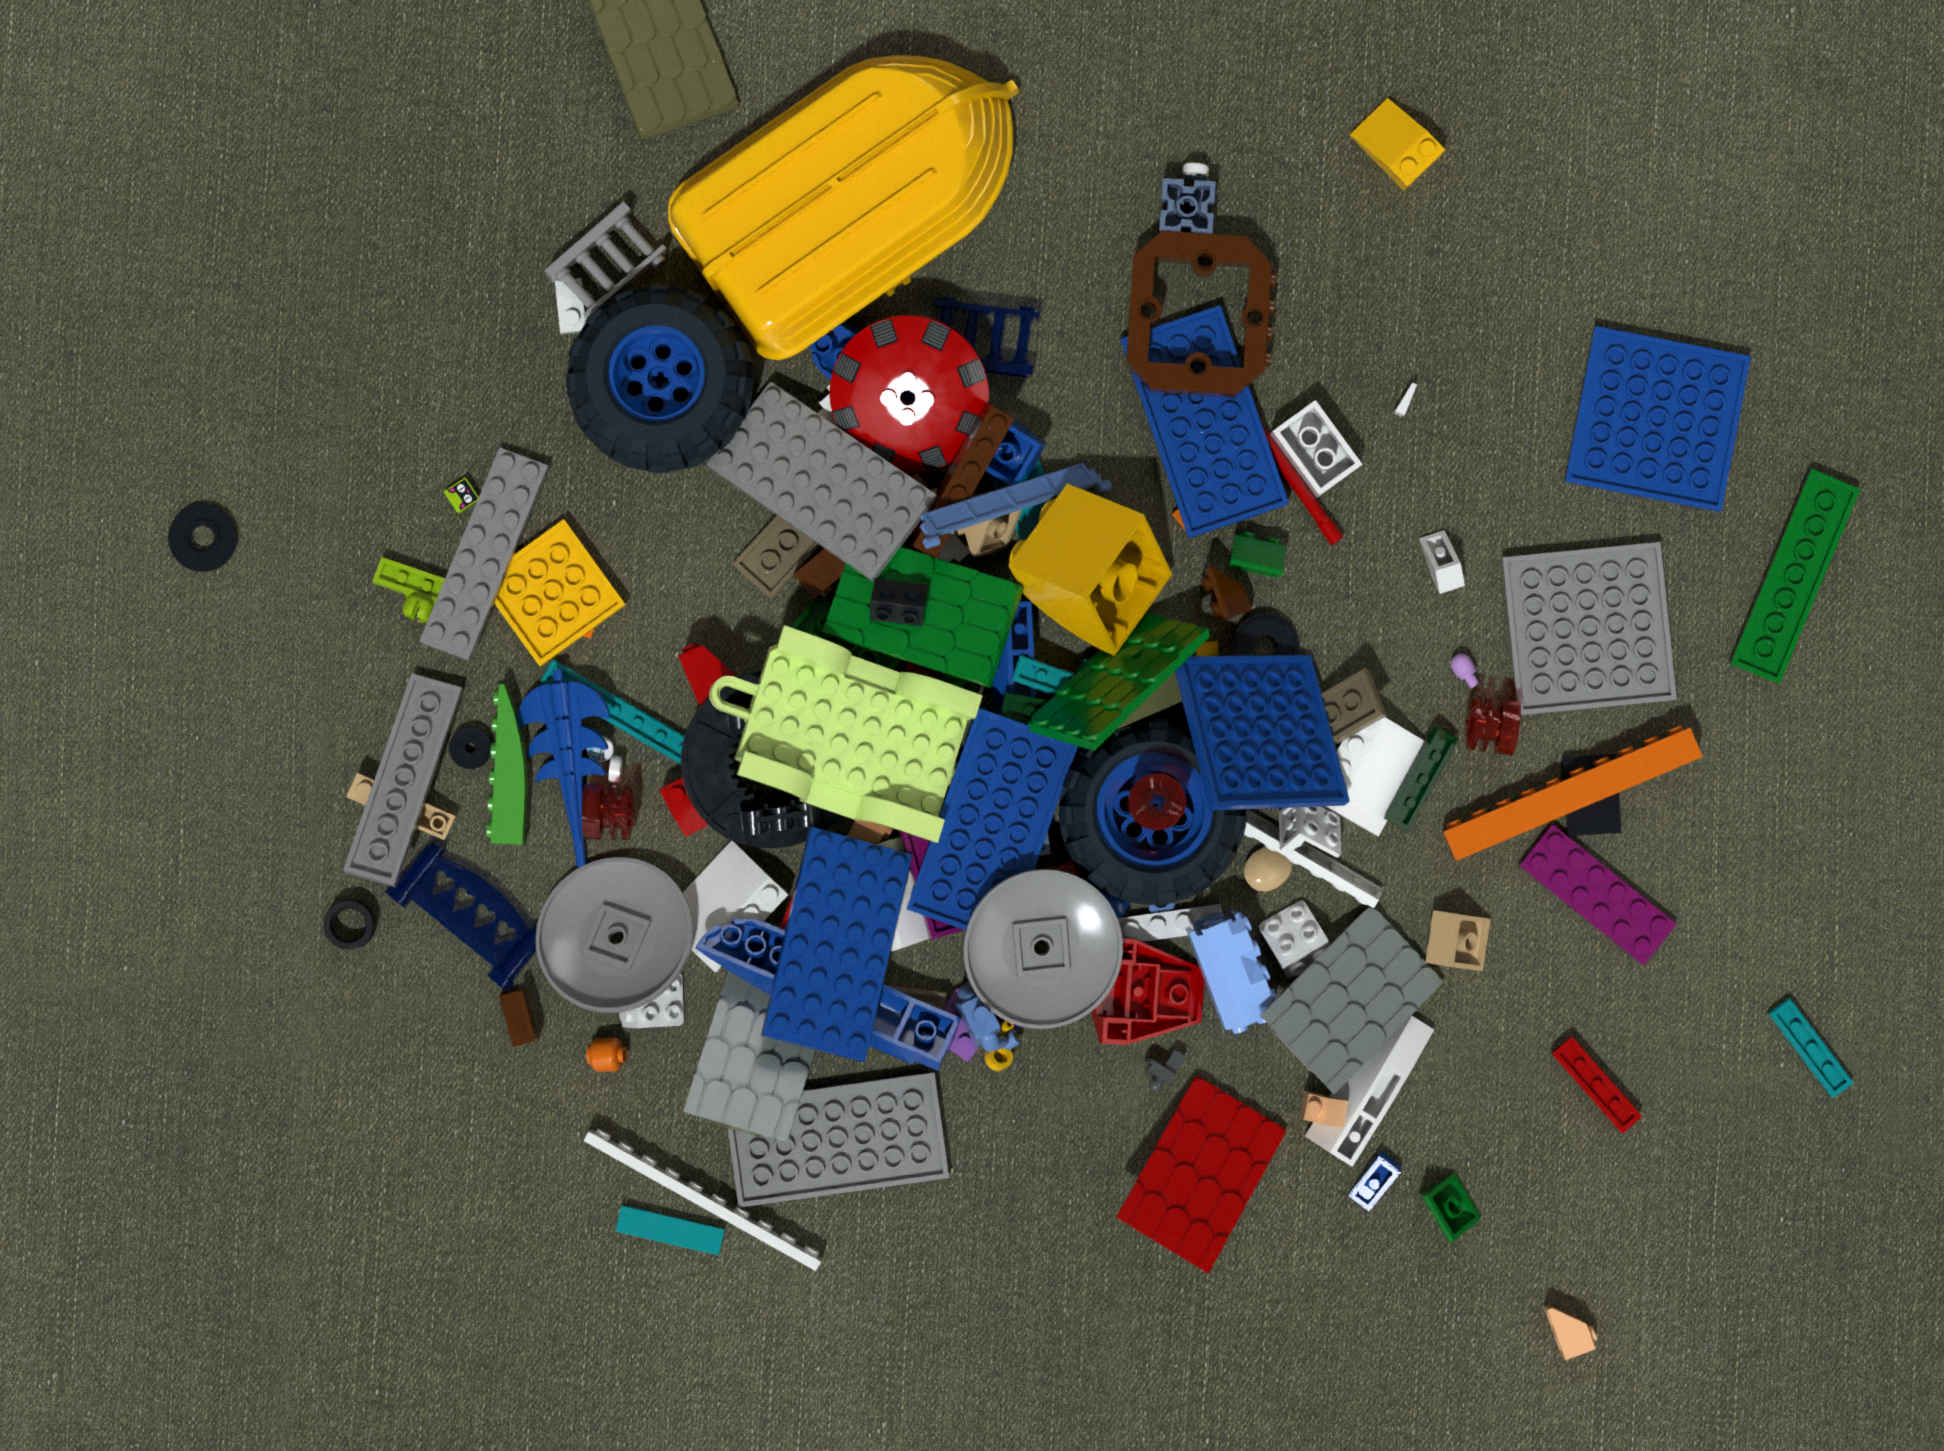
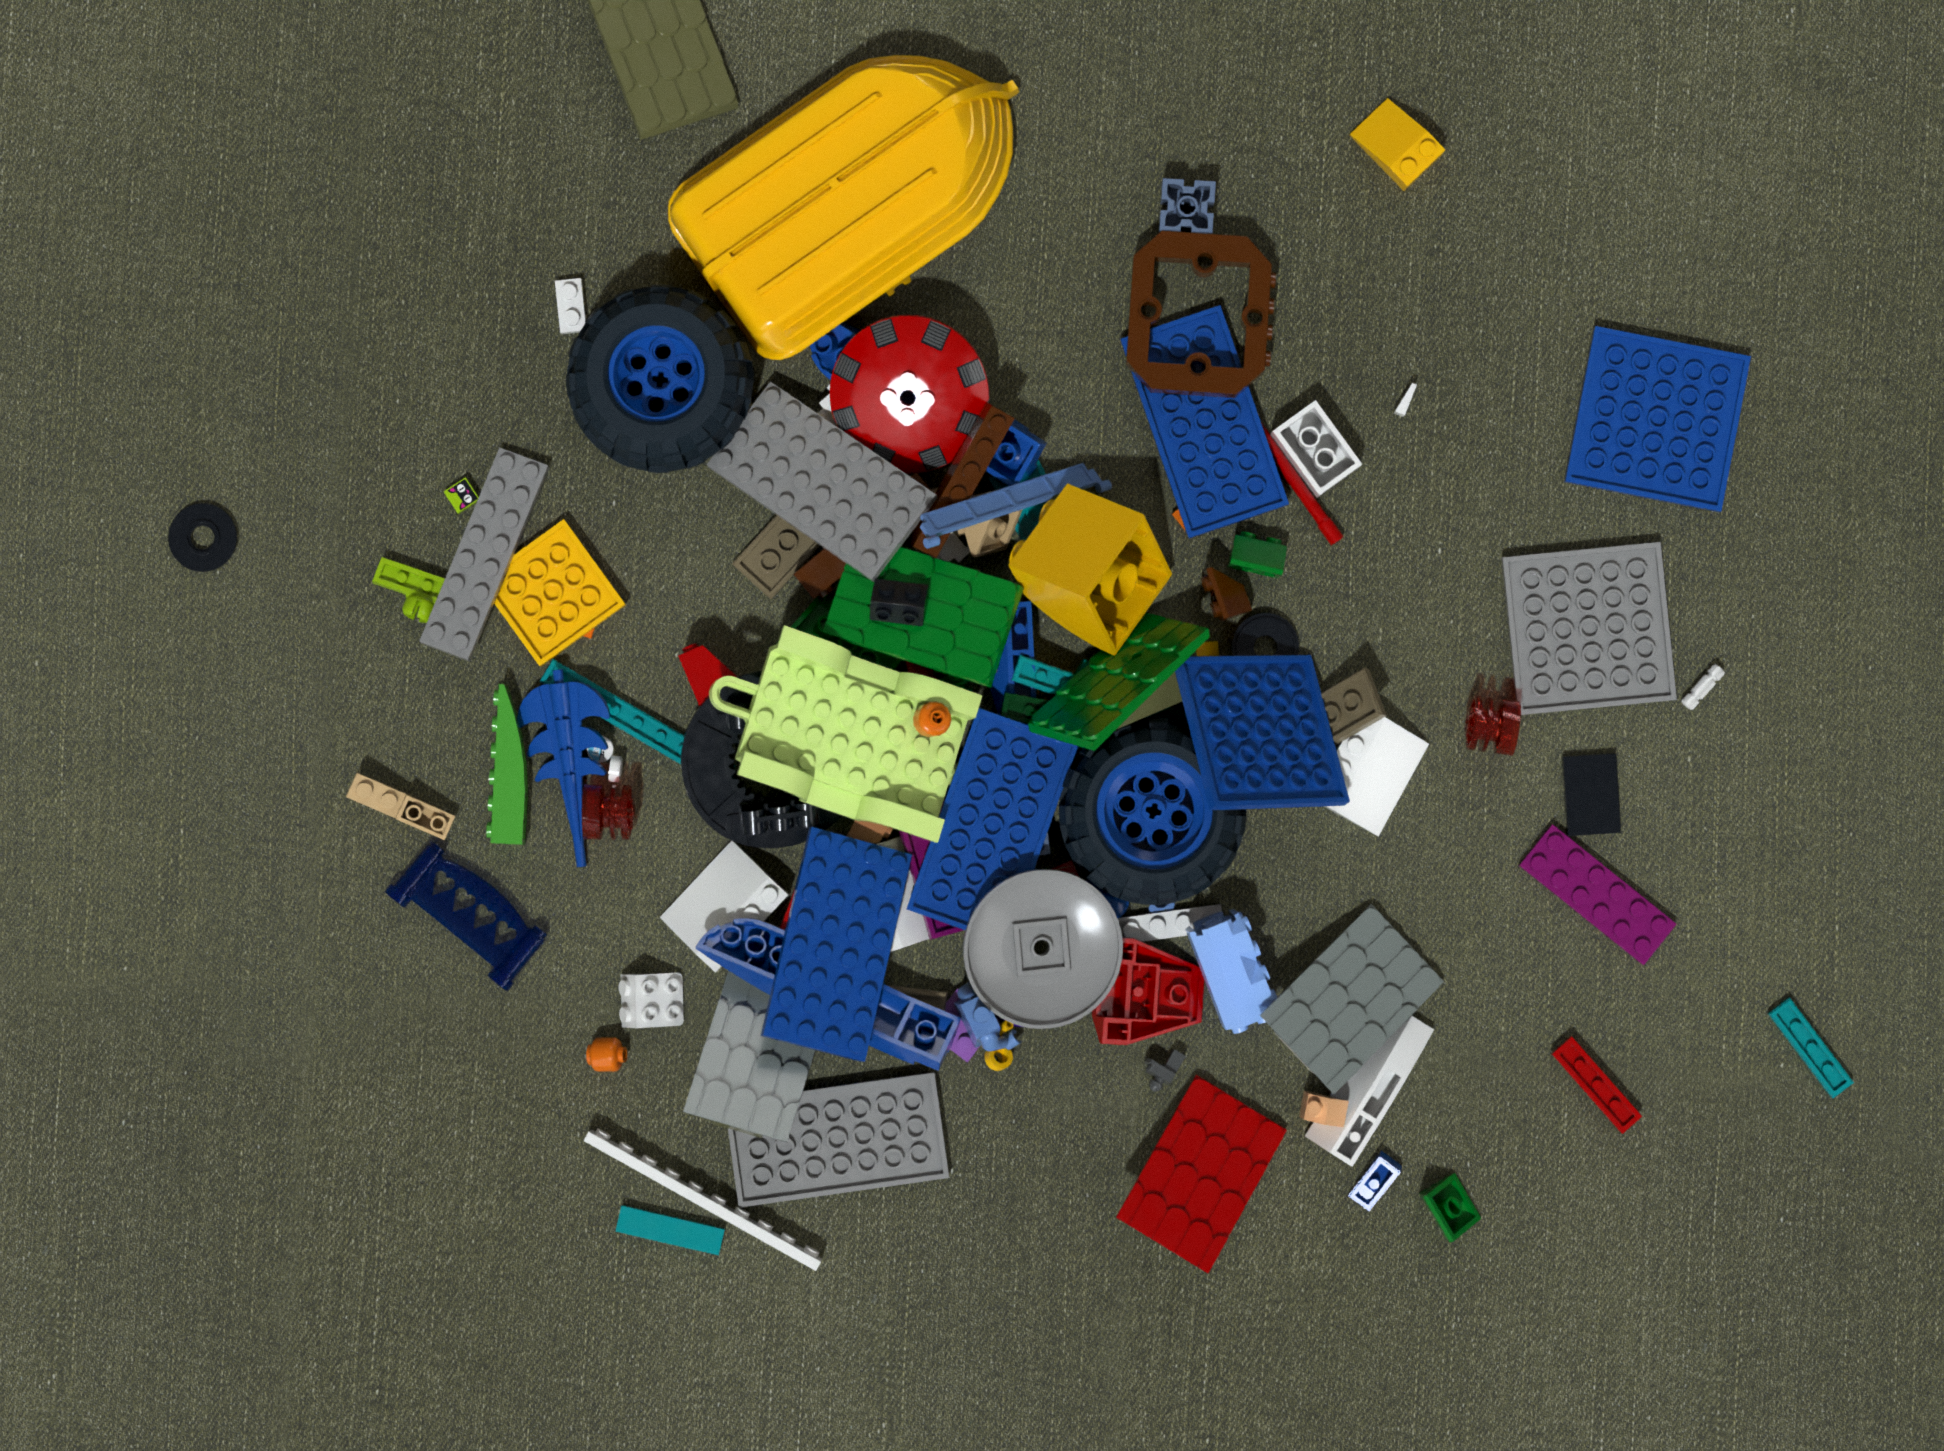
(329, 921): black tyre -> none
(403, 780): light grey plate -> none
(459, 744): black piece -> none
(519, 1017): reddish brown panel -> none
(594, 905): light grey dish -> none
(600, 236): light grey fence -> none
(682, 808): red slope -> none
(932, 719): none -> orange head
(993, 363): clear blue fence -> none
(1141, 795): clear red wheel -> none
(1195, 171): white tile -> none
(1267, 869): tan hat -> none
(1294, 938): white bracket -> none
(1311, 825): white bracket -> none
(1315, 861): white plate -> none
(1421, 778): dark green plate -> none
(1442, 562): white slope -> none
(1457, 940): tan slope -> none
(1464, 669): lavender cylinder -> none
(1570, 1333): light nougat slope -> none
(1571, 794): orange brick -> none
(1702, 687): none -> white axle
(1794, 576): green plate -> none

